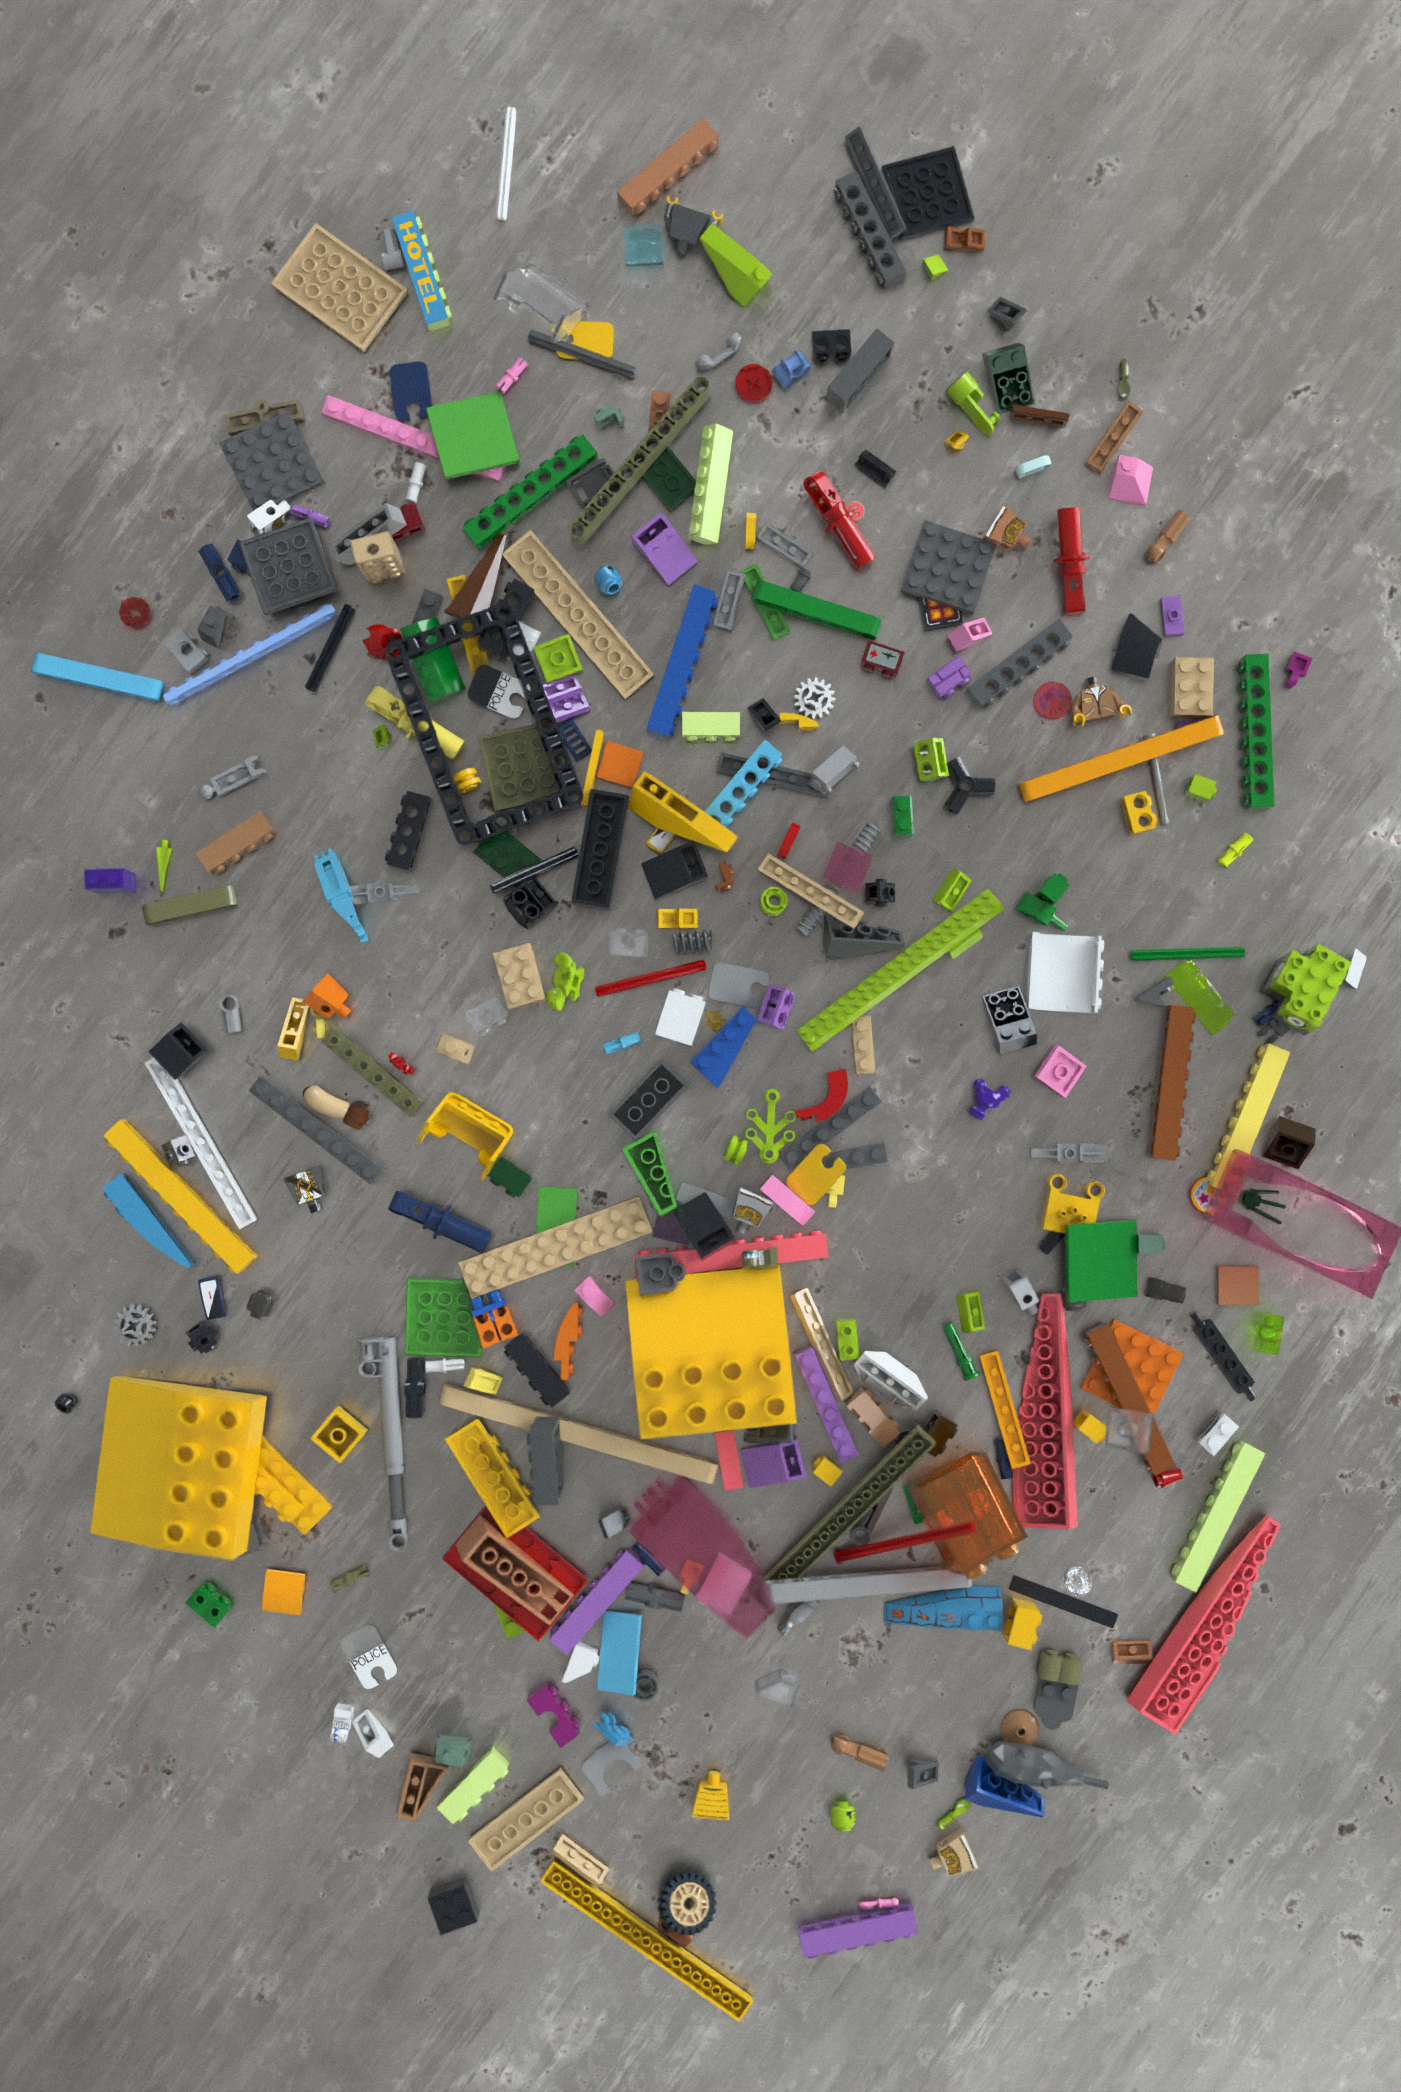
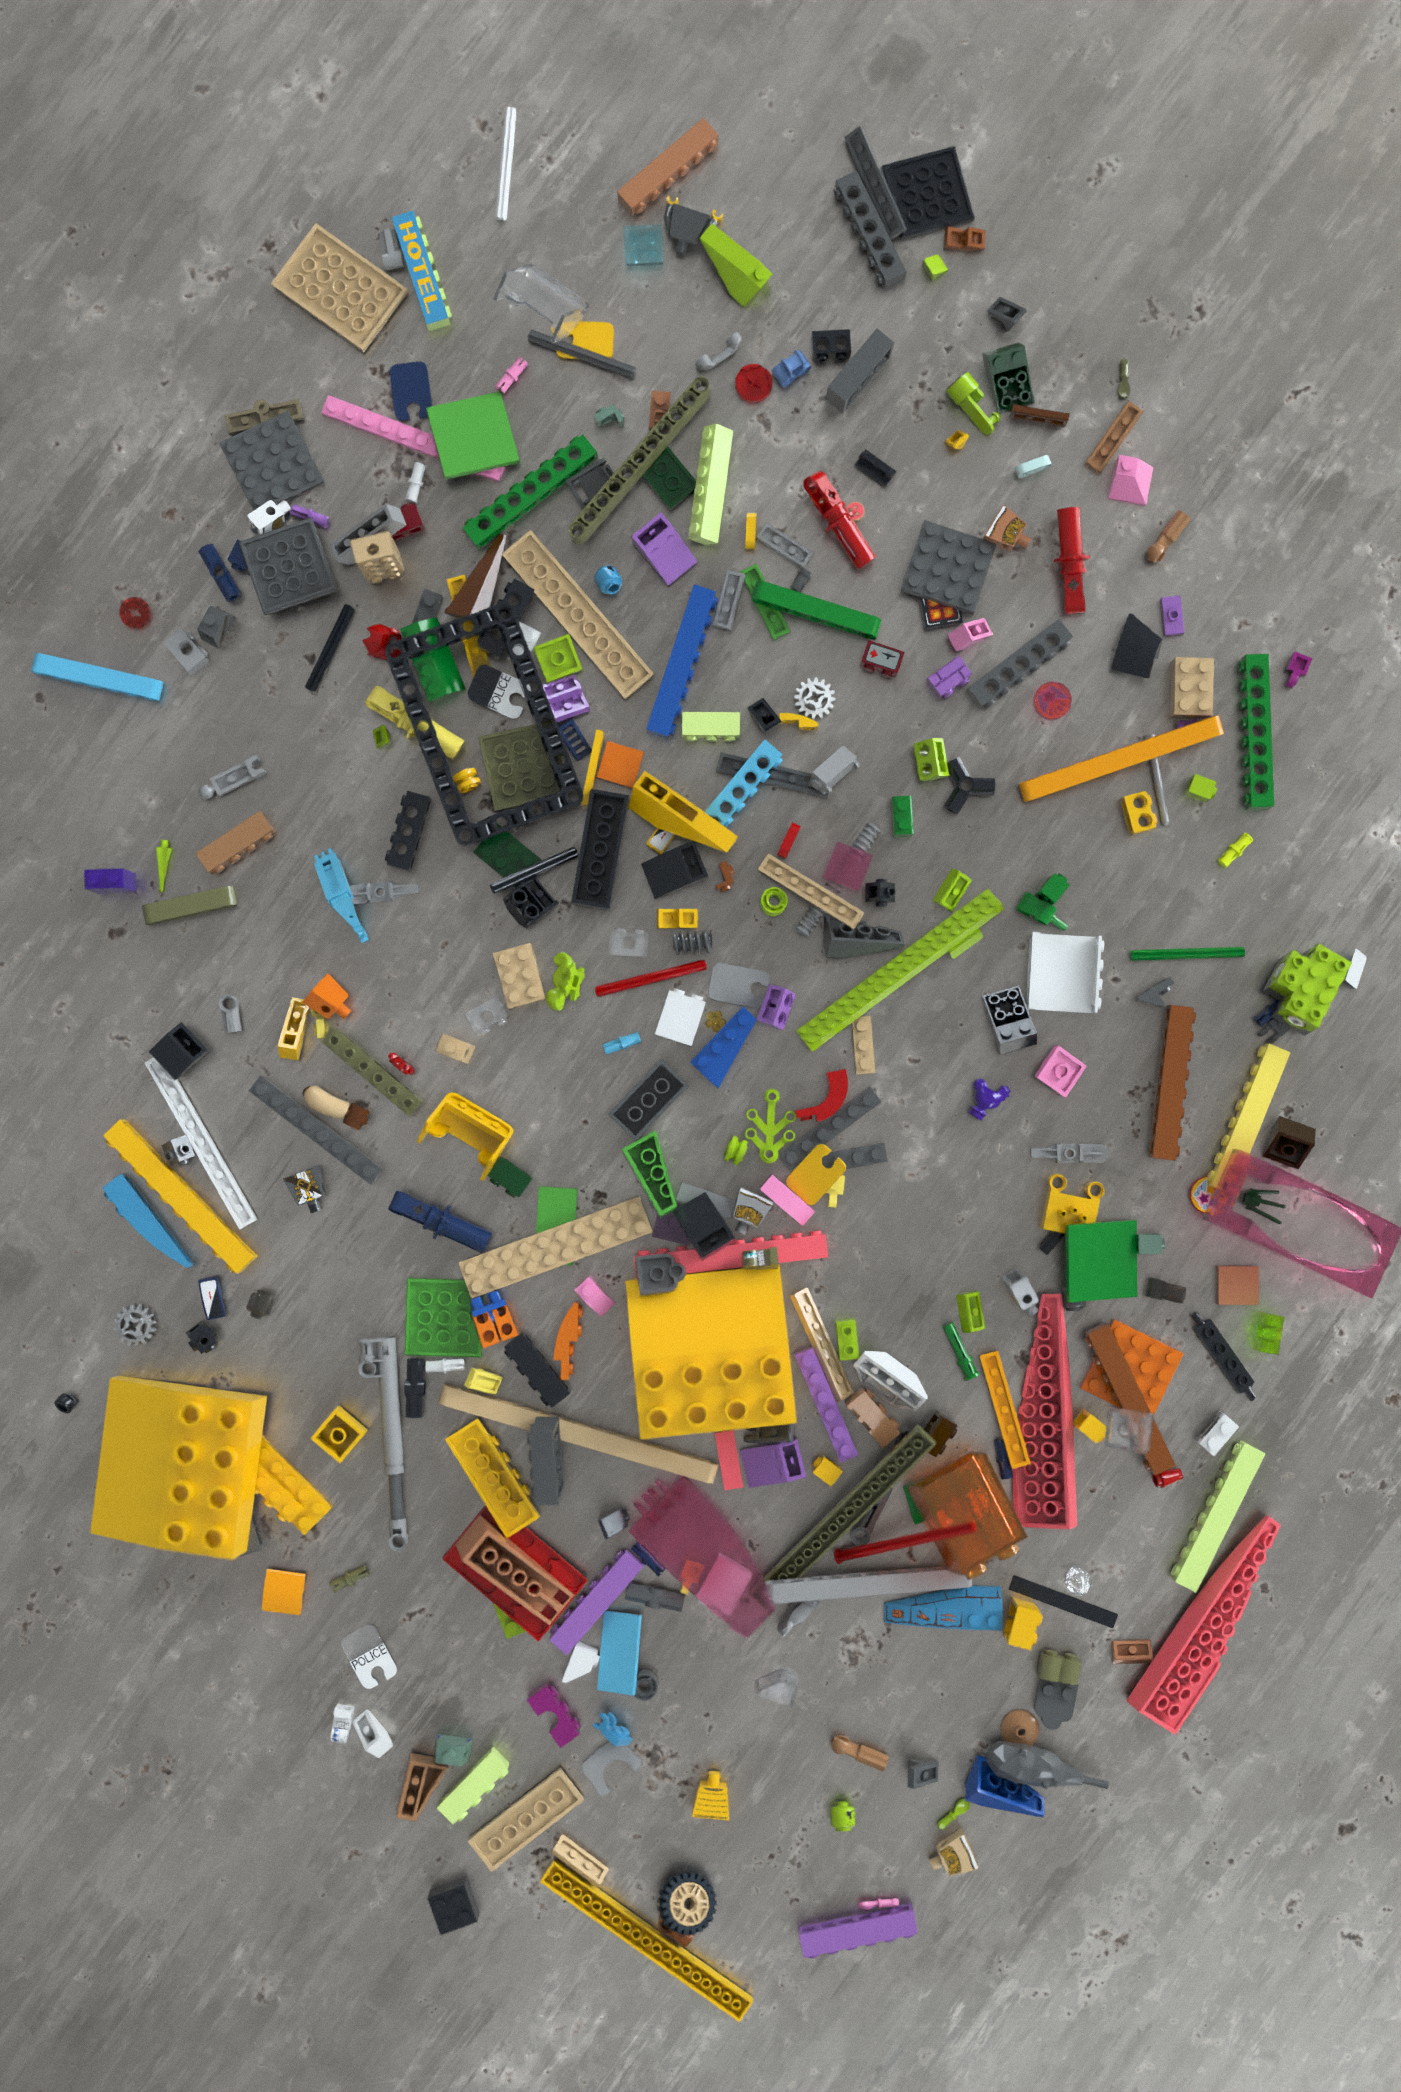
(209, 1603): green brick -> none
(245, 657): light blue plate -> none
(1097, 703): medium nougat torso -> none
(1195, 994): clear neon green windscreen -> none

